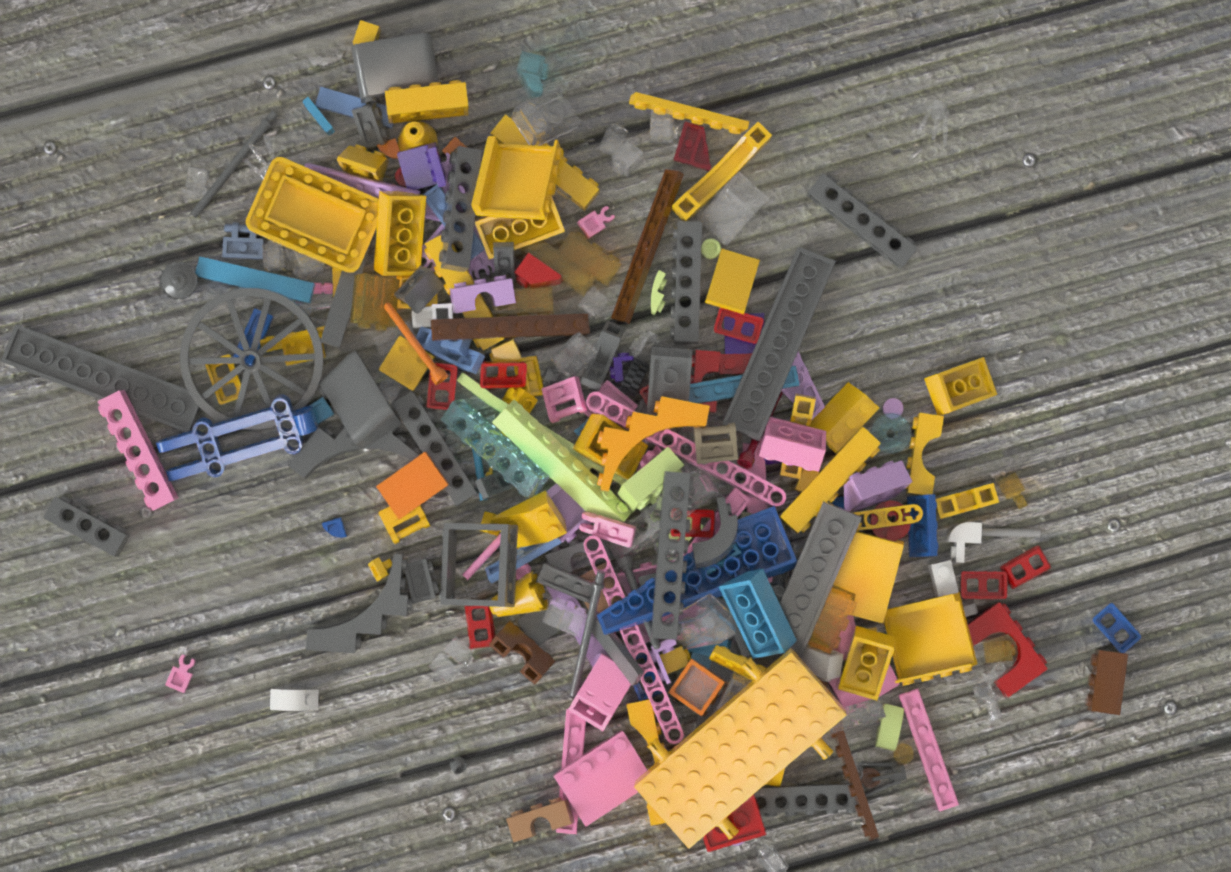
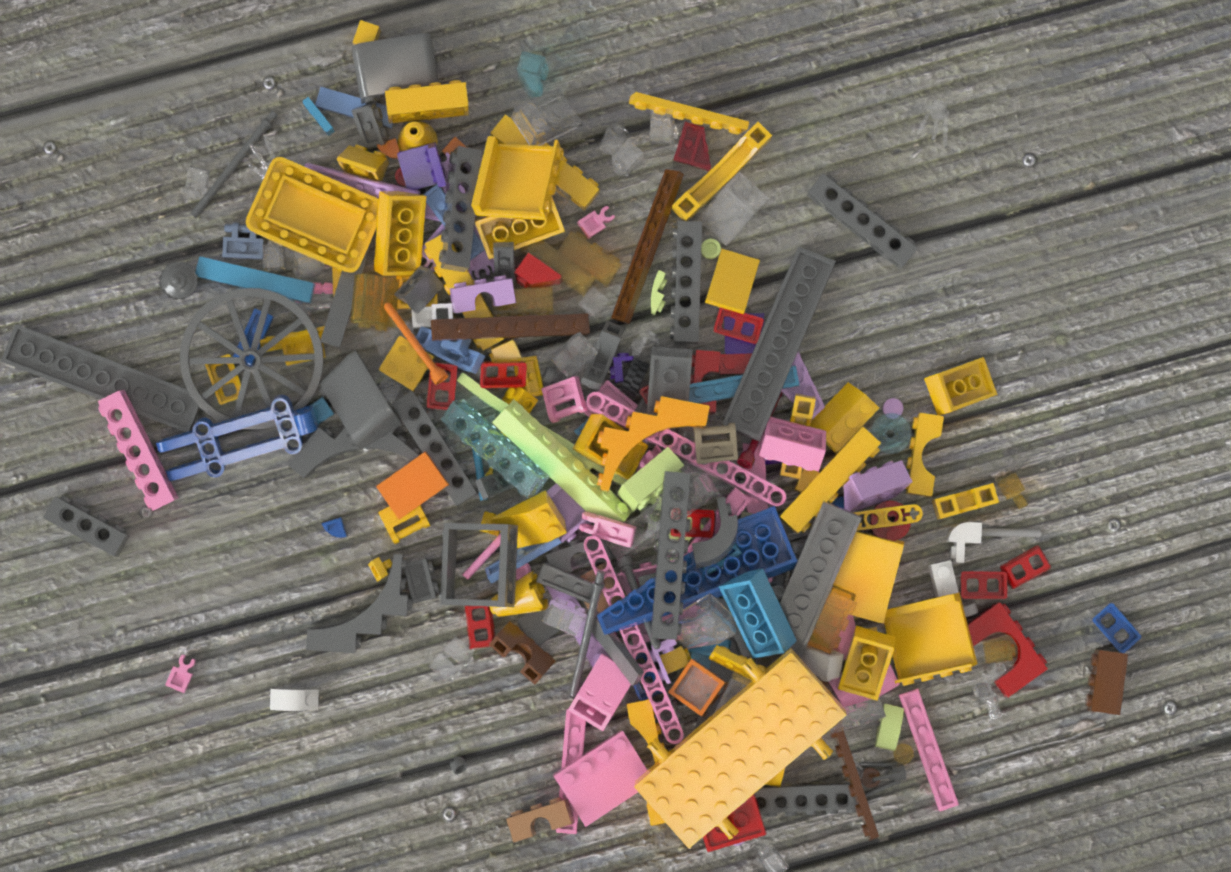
(923, 534): blue plate -> none

